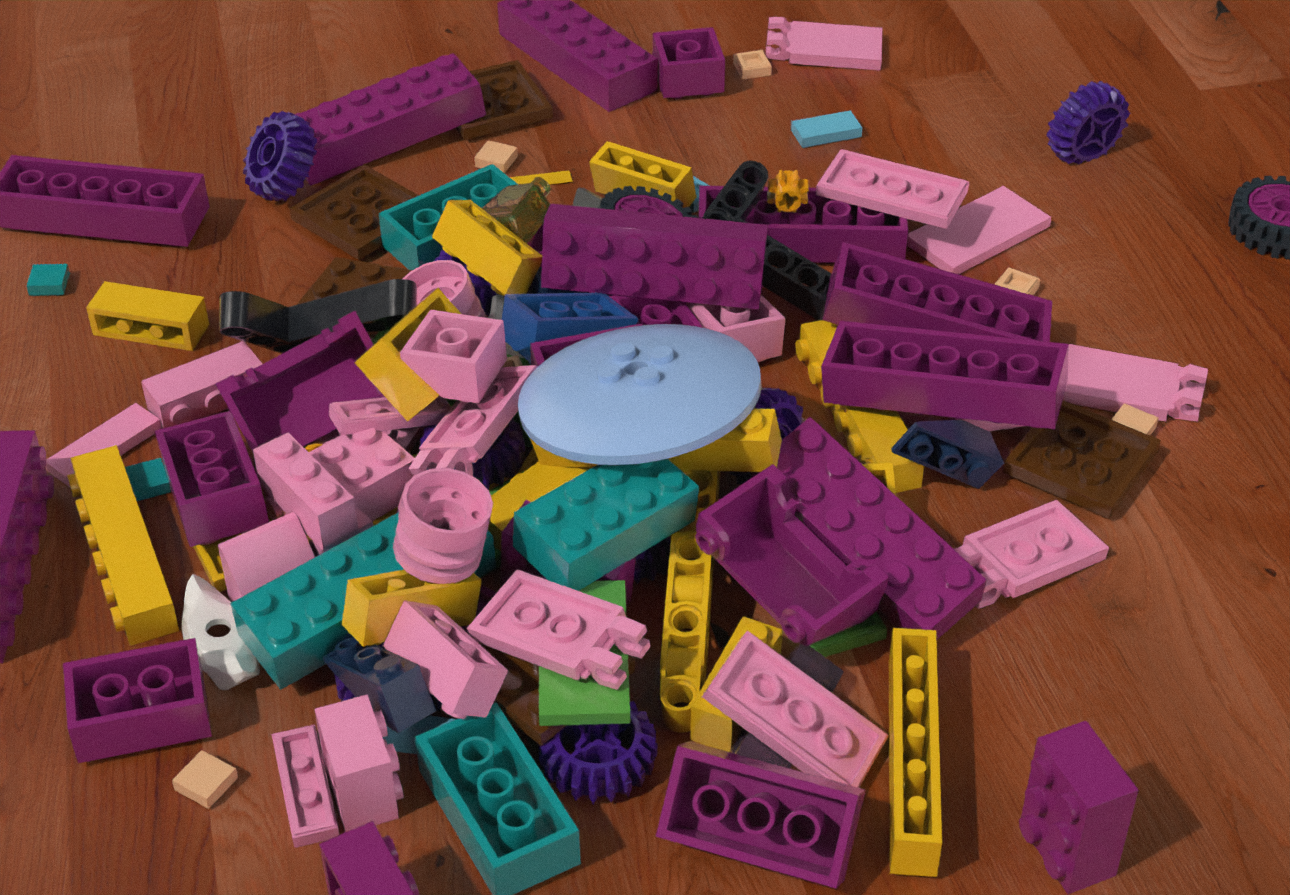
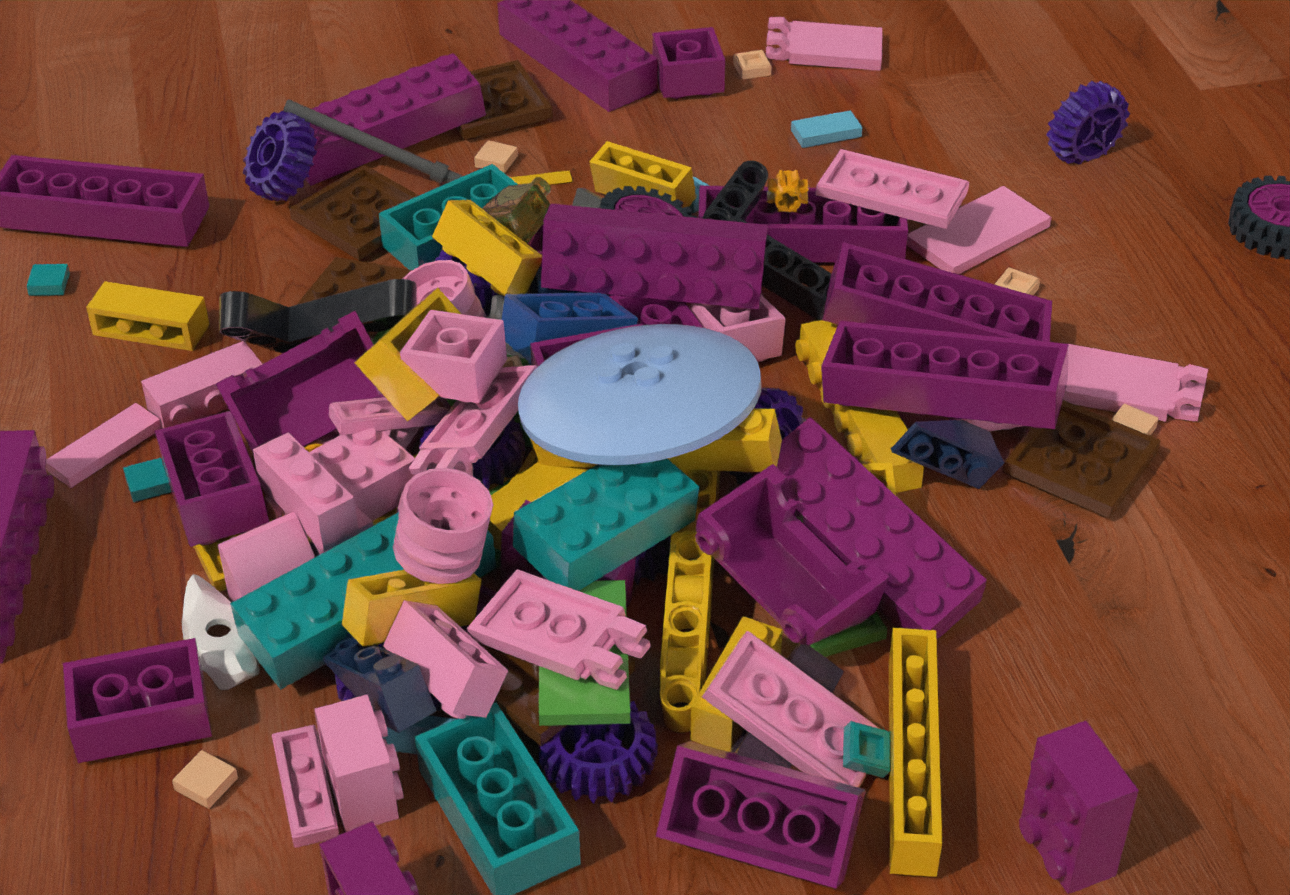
(123, 546): yellow brick -> none
(438, 171): none -> dark grey bar
(867, 749): none -> teal tile
(1031, 551): bright pink tile -> none

